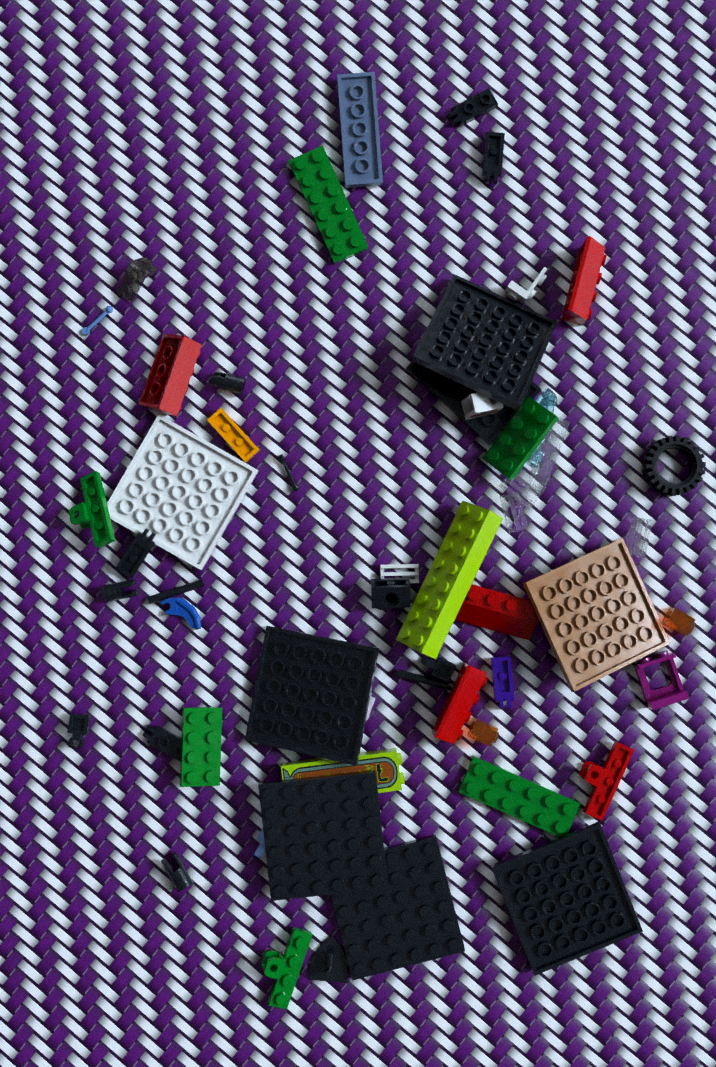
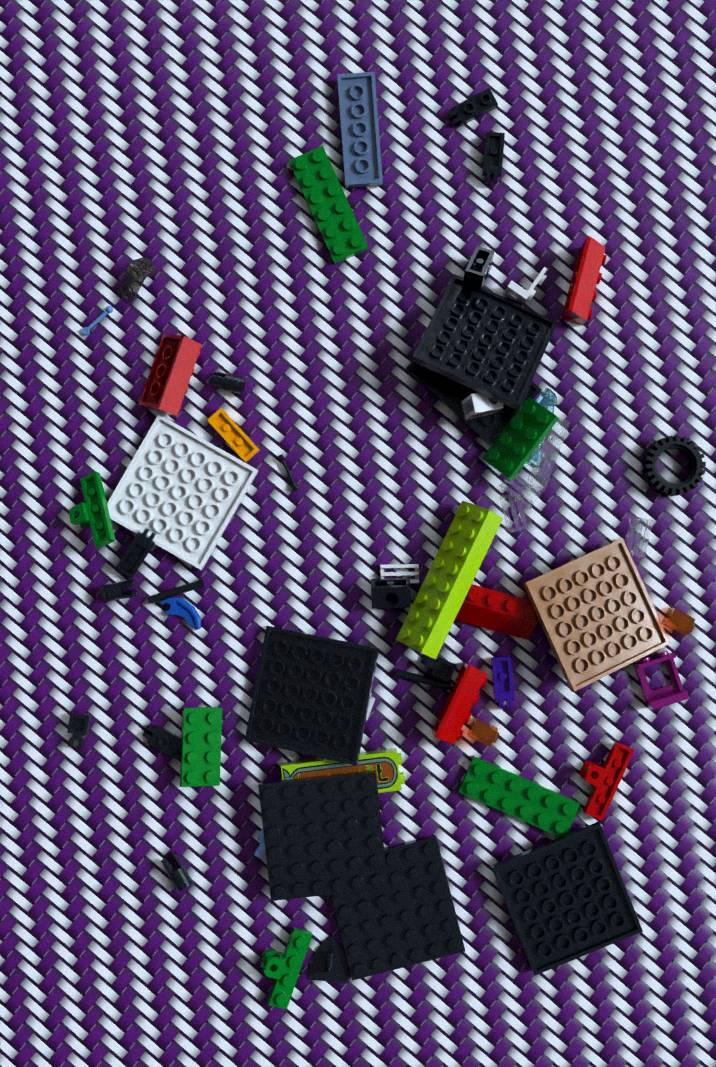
(478, 269): none -> black brick

